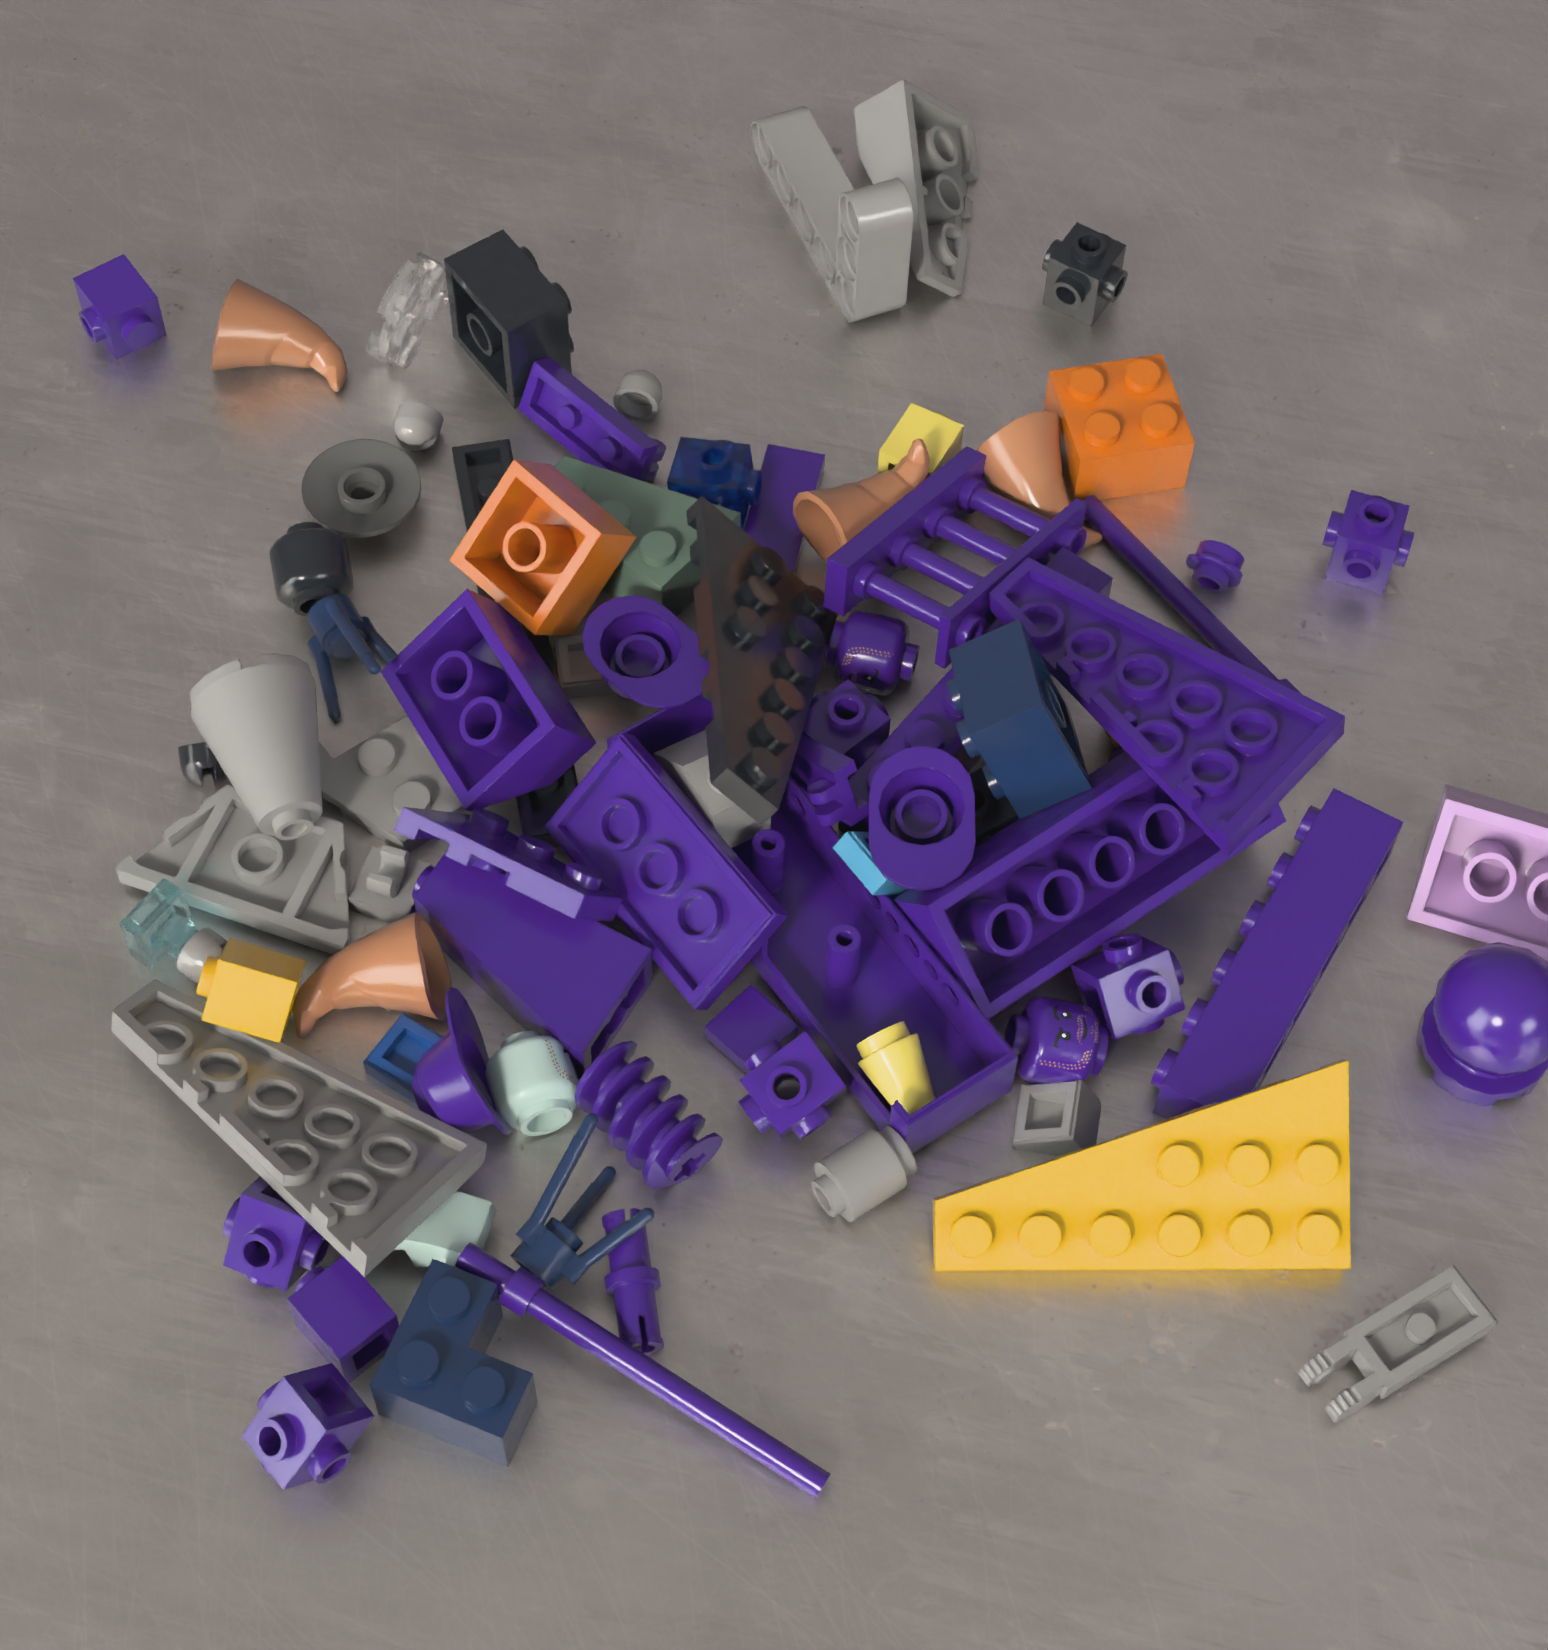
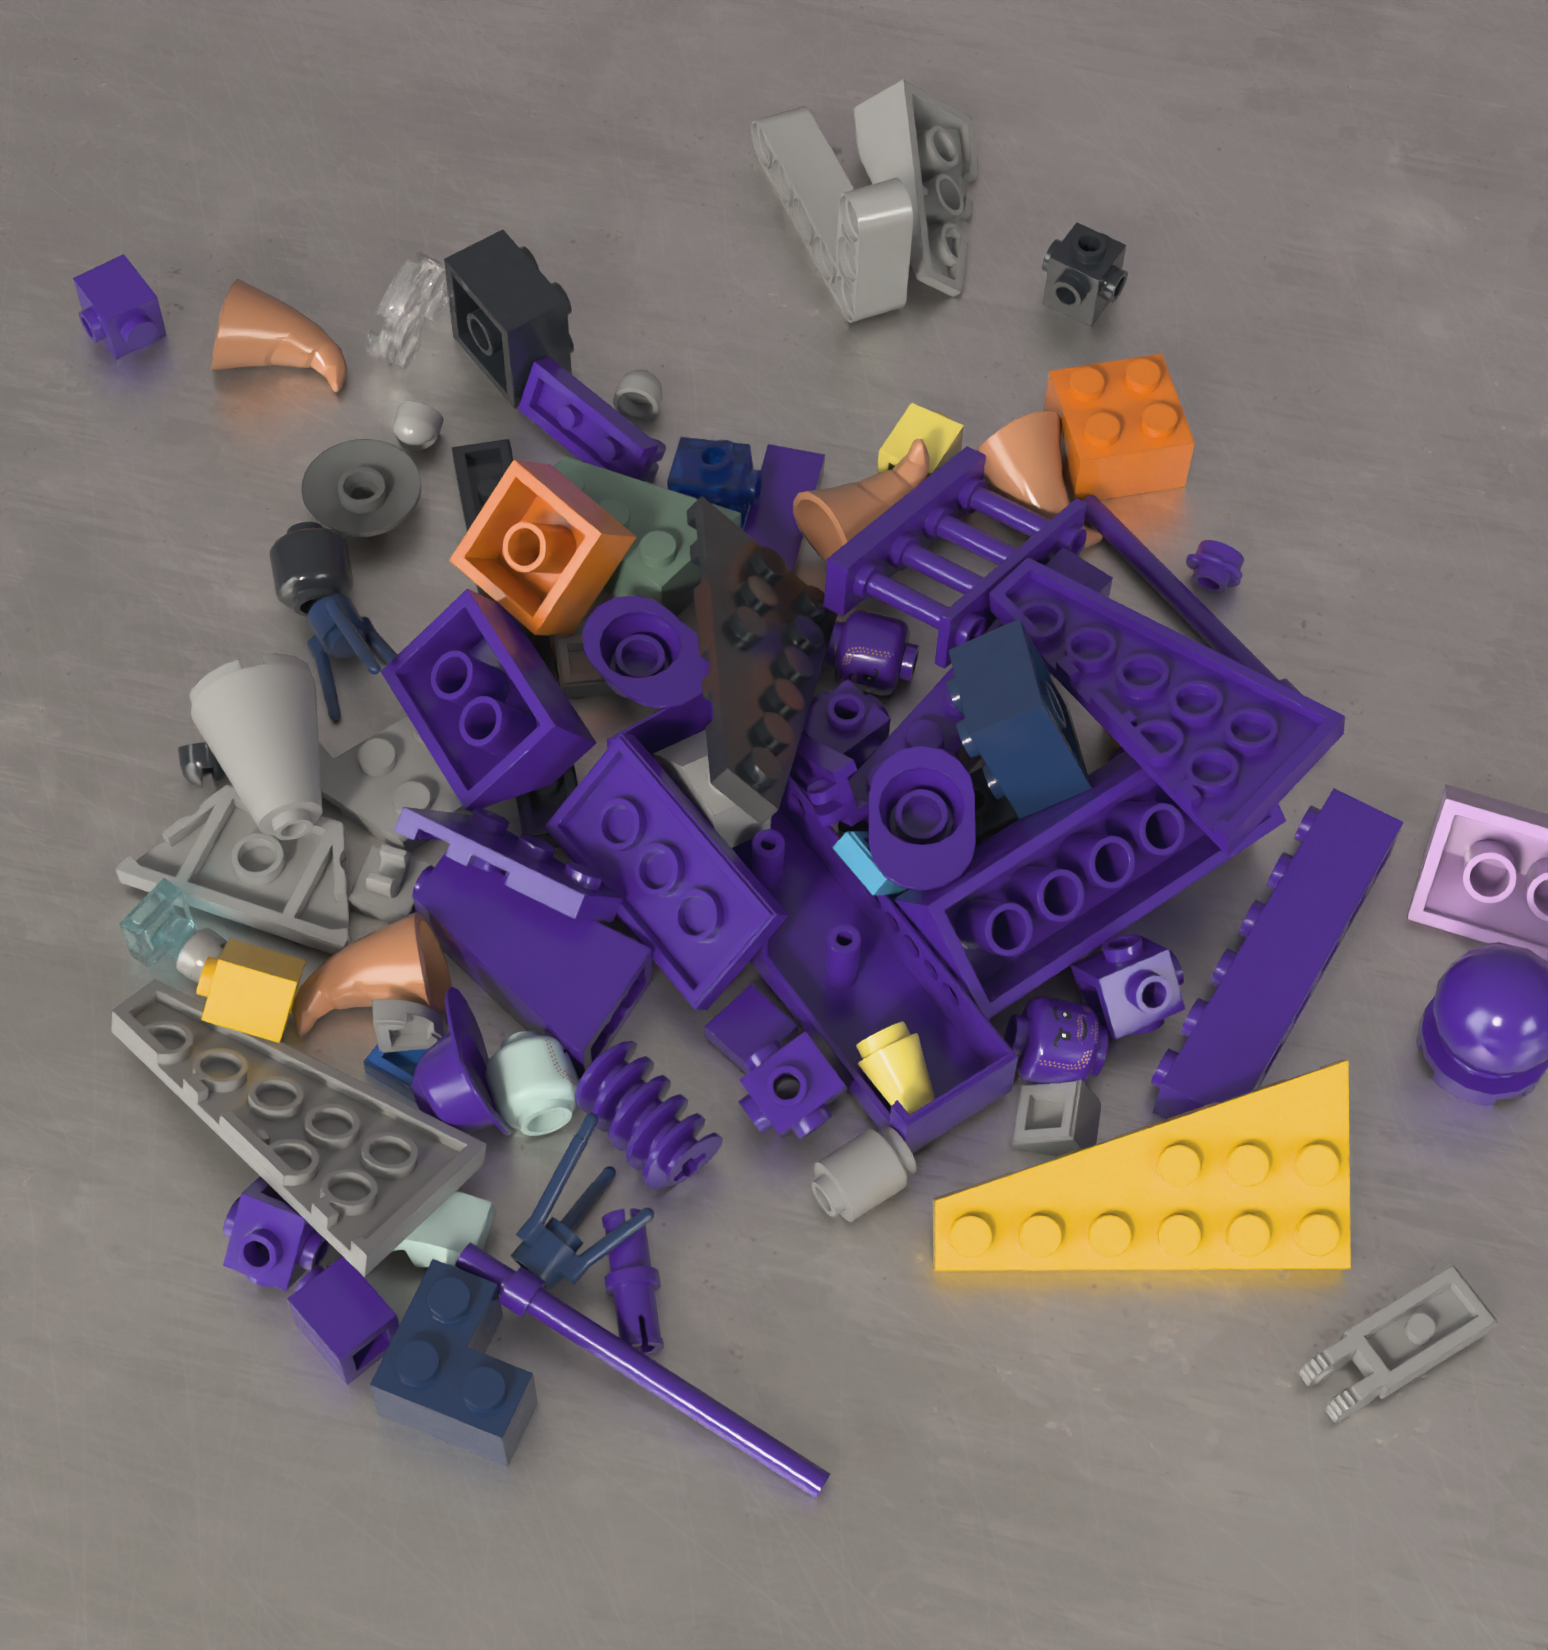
(307, 1426): dark purple brick -> none
(406, 1025): none -> light grey tile
(1367, 541): dark purple brick -> none

